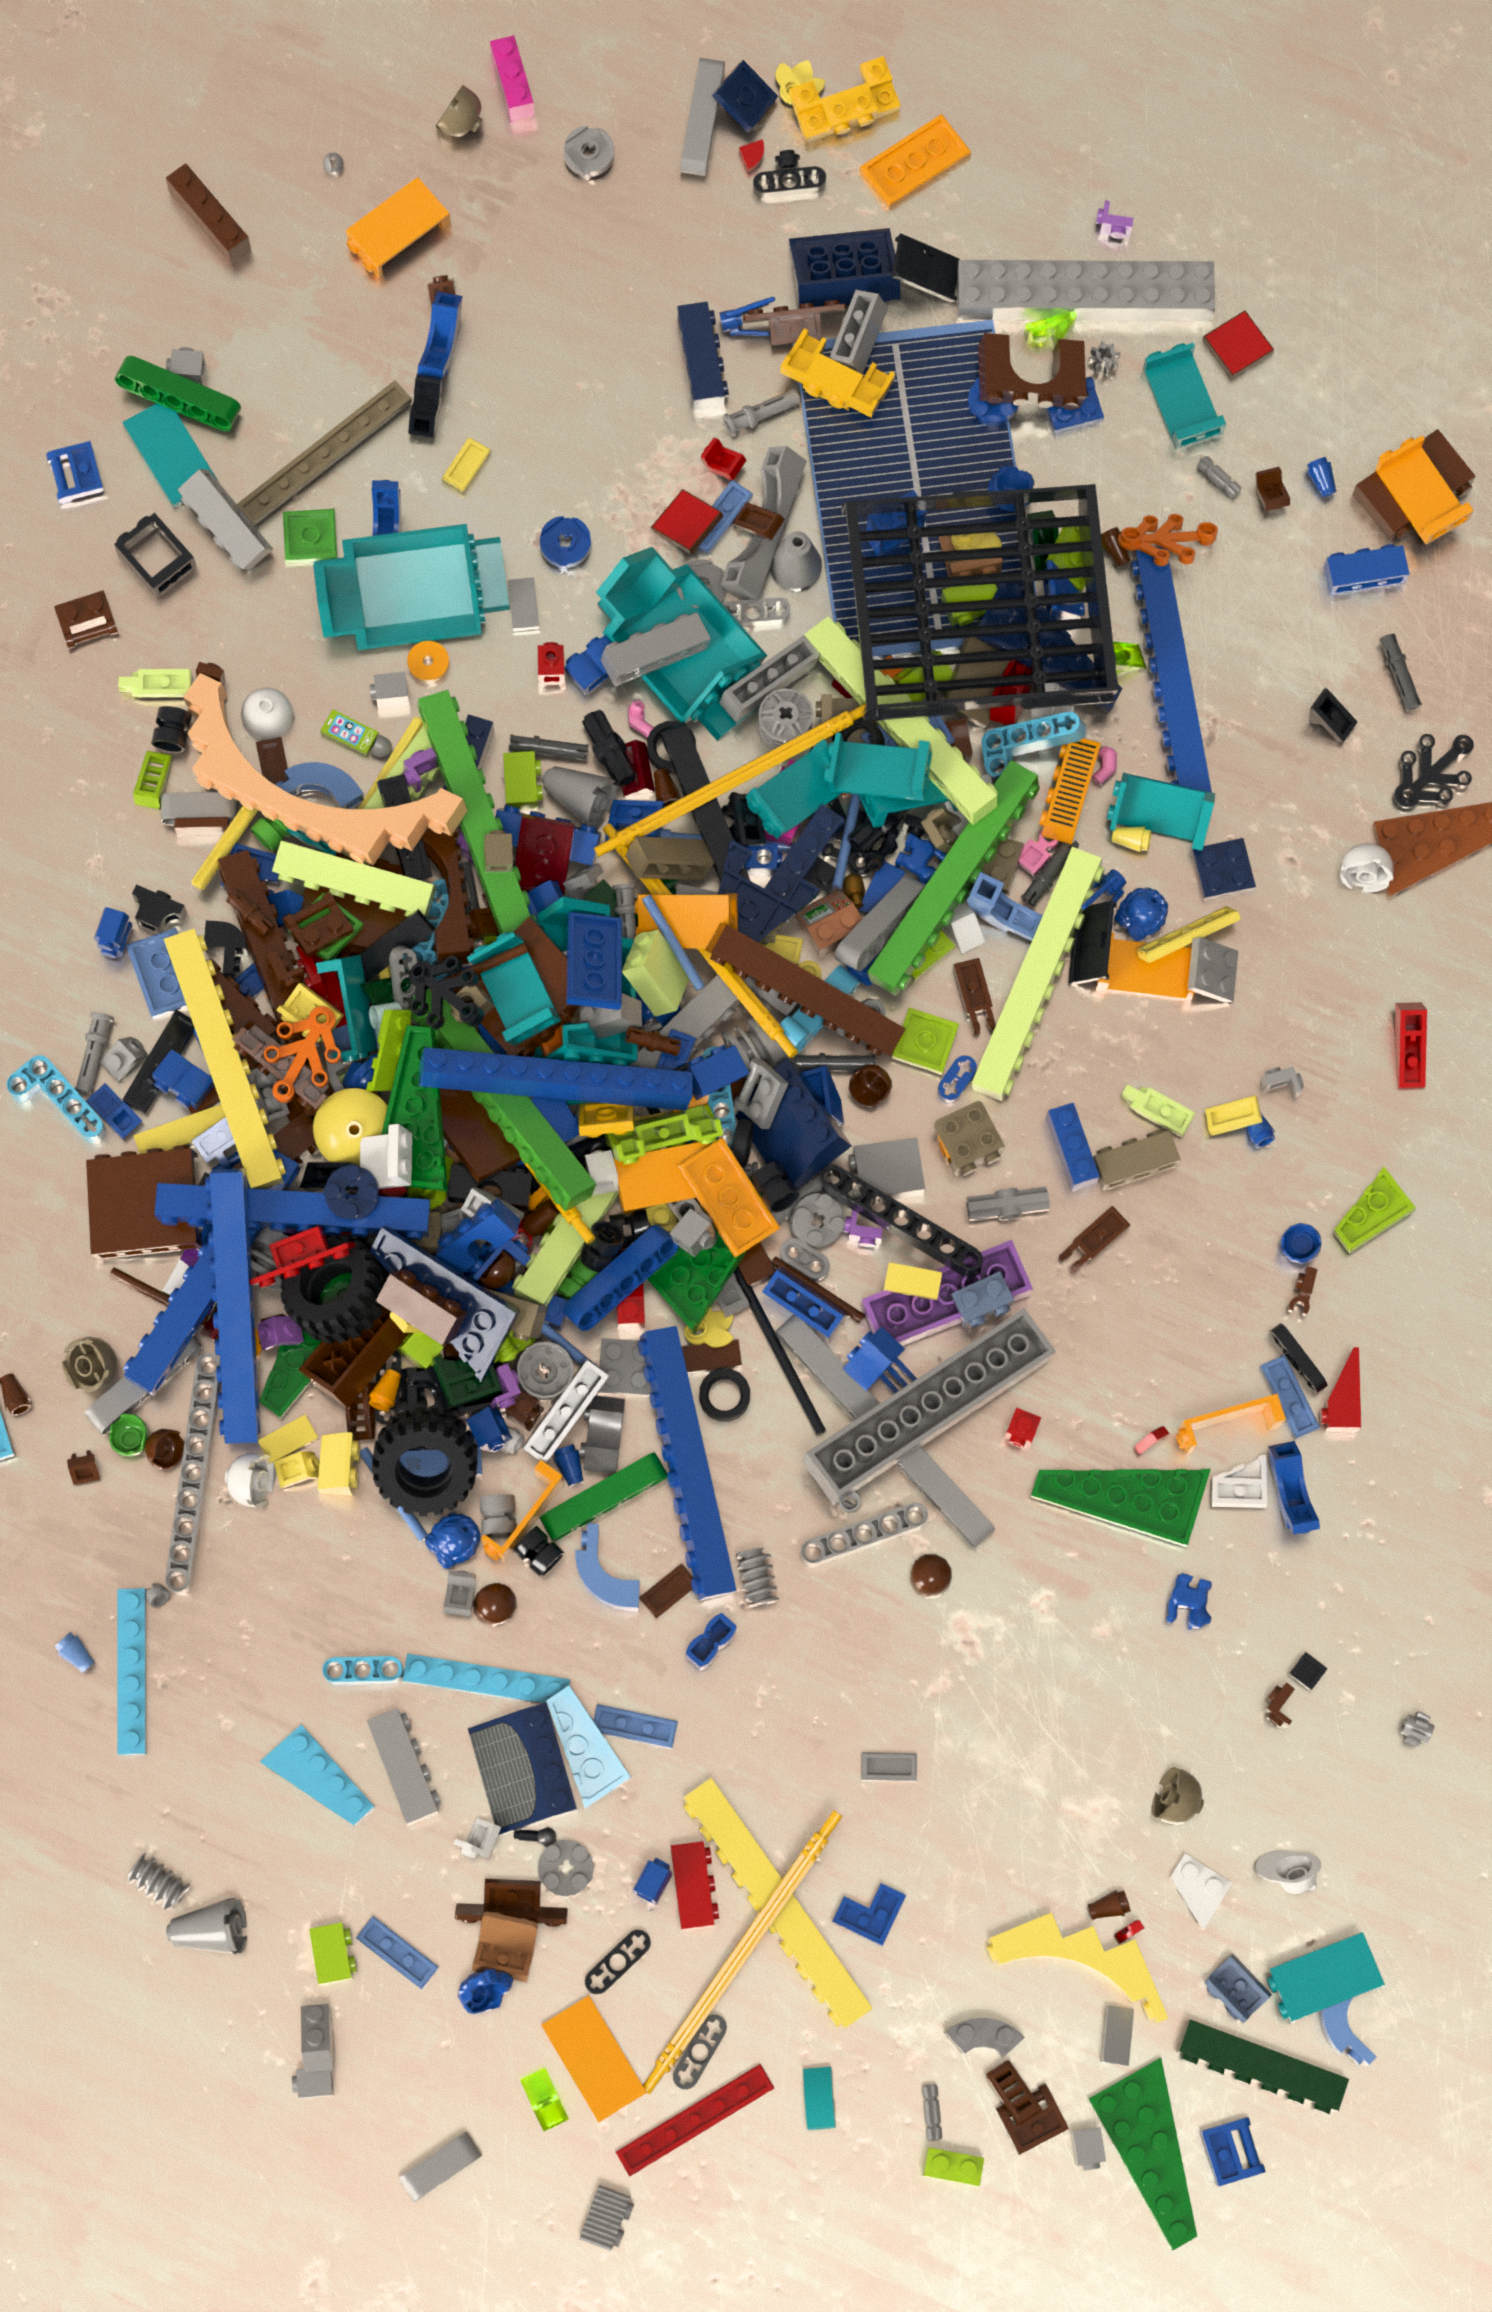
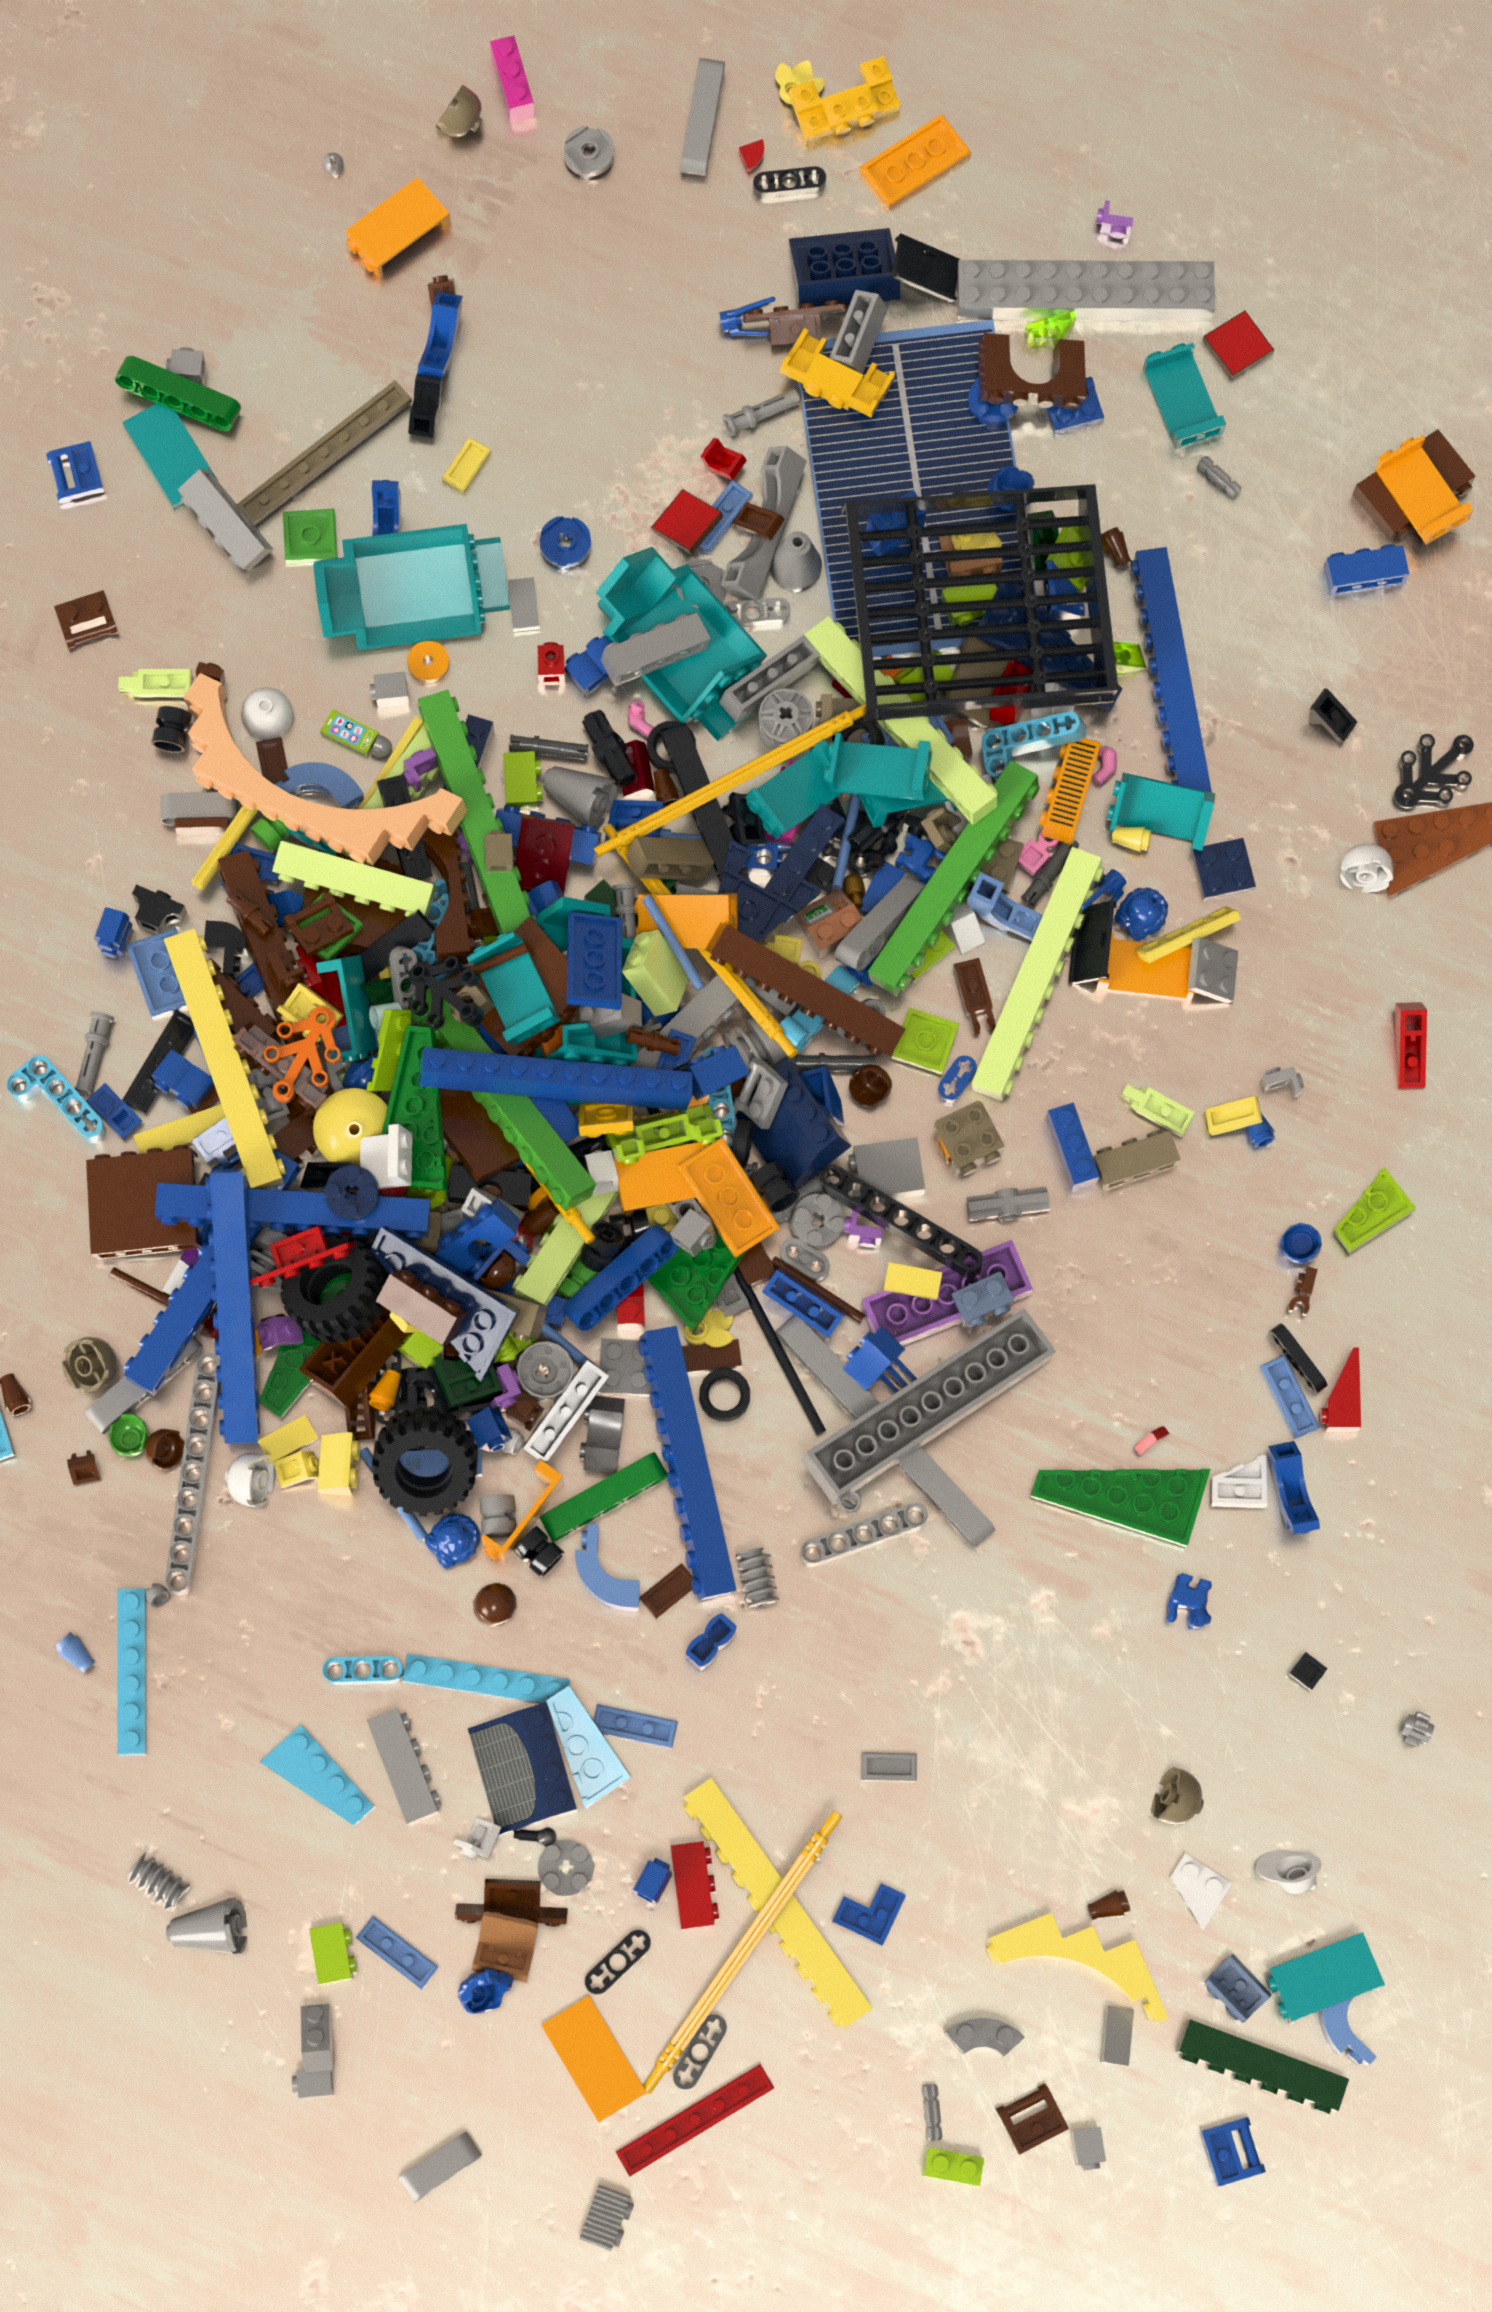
(123, 1057): light grey bracket -> none
(149, 795): lime slope -> none
(172, 572): black window -> none
(208, 213): reddish brown brick -> none
(460, 1593): light grey bracket -> none
(544, 2099): clear neon green slope -> none
(569, 1464): blue cone -> none
(579, 883): light grey bracket -> none
(700, 355): dark blue brick -> none
(745, 95): dark blue plate -> none
(787, 159): black plate -> none
(819, 2098): teal slope -> none
(930, 1576): reddish brown hair -> none
(1002, 2078): reddish brown slope -> none
(1022, 1428): red brick -> none
(1096, 1237): reddish brown hinge -> none
(1109, 362): light grey gear -> none
(1128, 1931): red tile -> none
(1135, 538): orange plant -> none
(1144, 2133): green wing -> none
(1269, 1406): light orange panel -> none
(1271, 489): reddish brown bracket -> none
(1278, 1698): reddish brown bracket -> none
(1322, 476): blue cone -> none
(1398, 666): dark grey pin -> none

